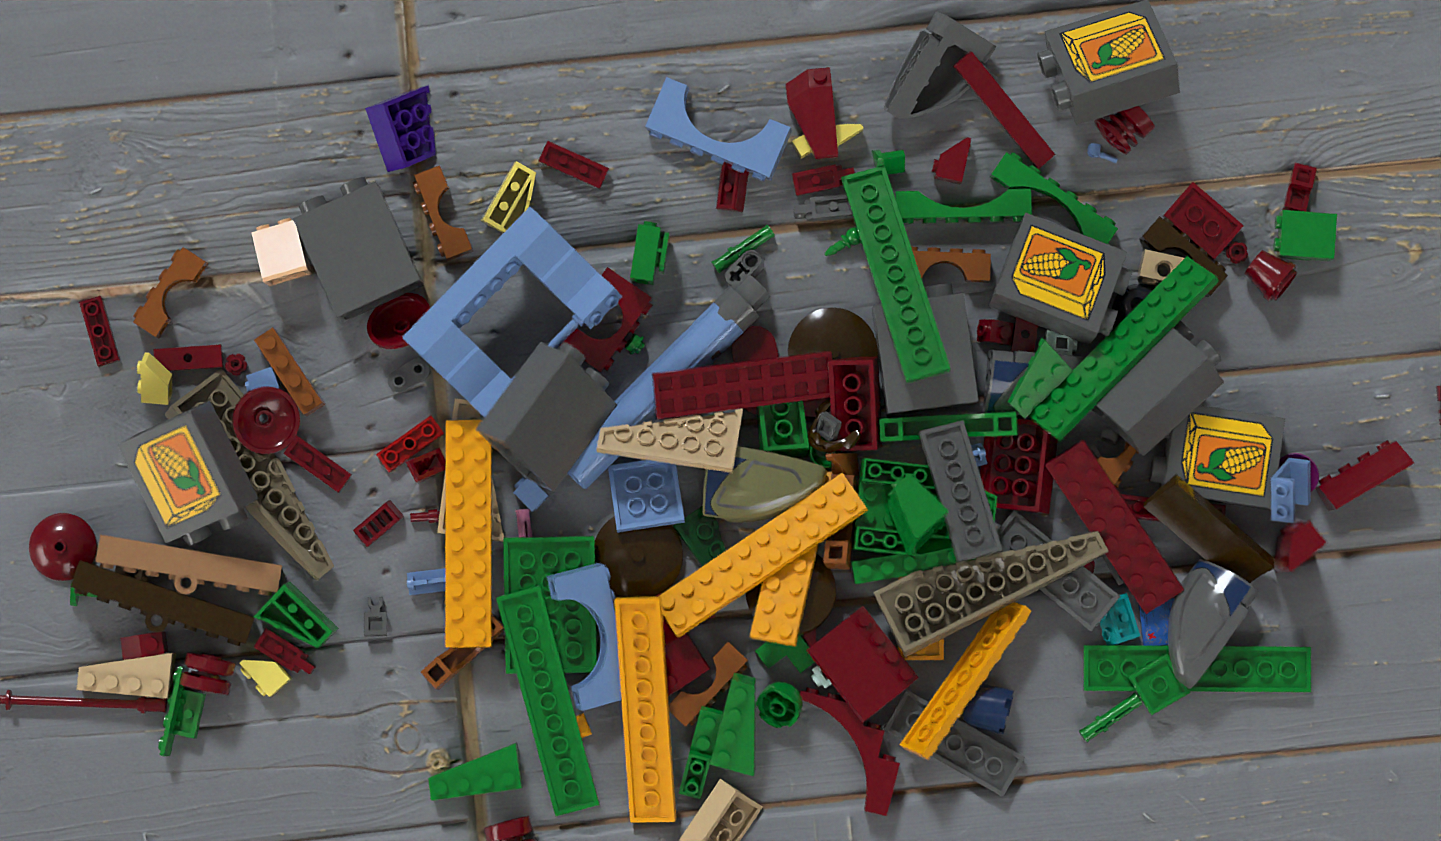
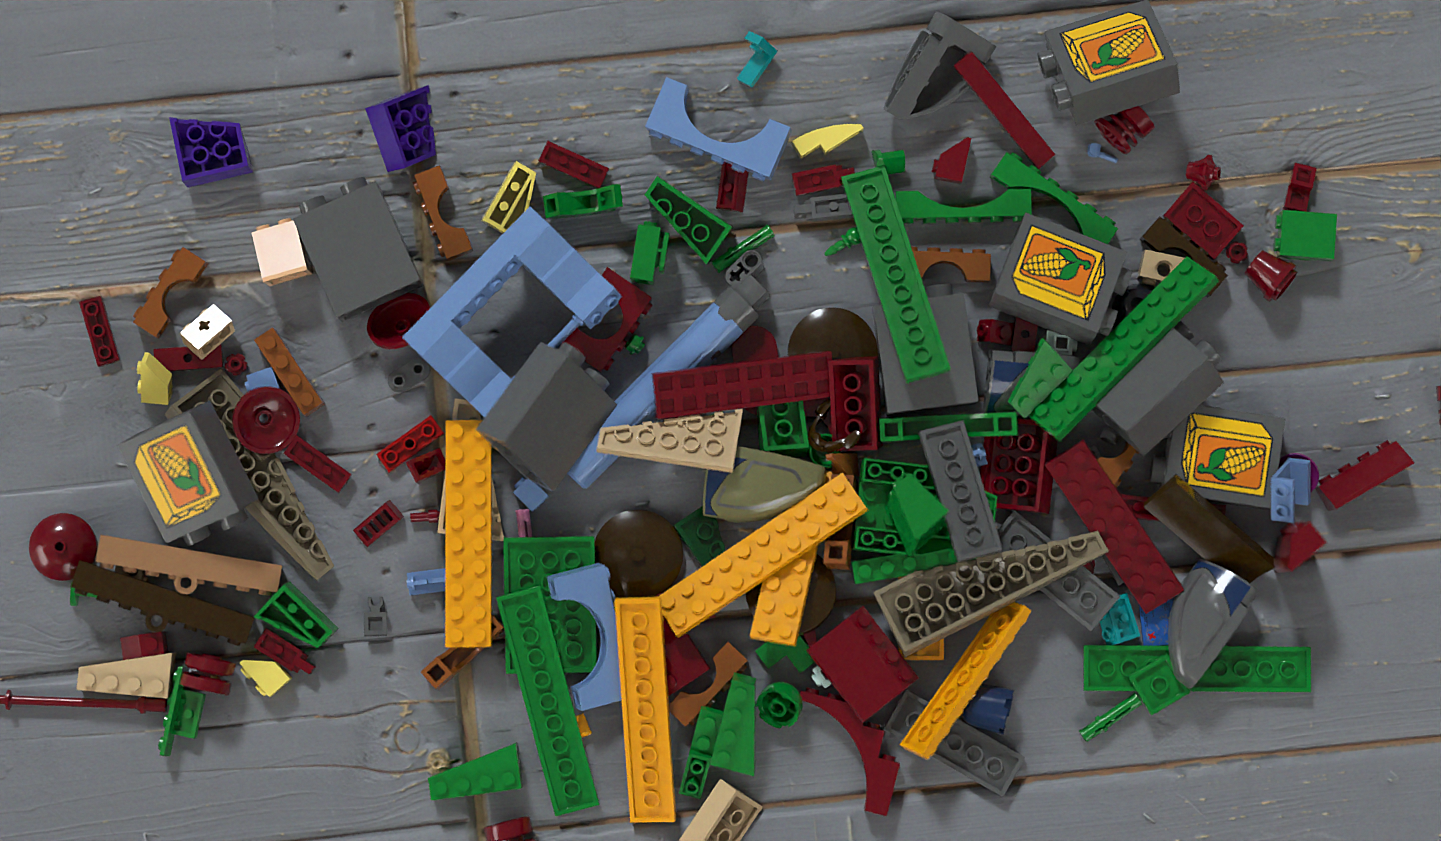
(207, 331): none -> brick
(209, 150): none -> dark purple wedge
(583, 202): none -> green arch
(645, 495): medium blue plate -> none
(691, 220): none -> green wedge
(759, 61): none -> teal bracket
(813, 107): dark red wedge -> none
(828, 426): dark grey tile -> none
(1203, 172): none -> dark red rock

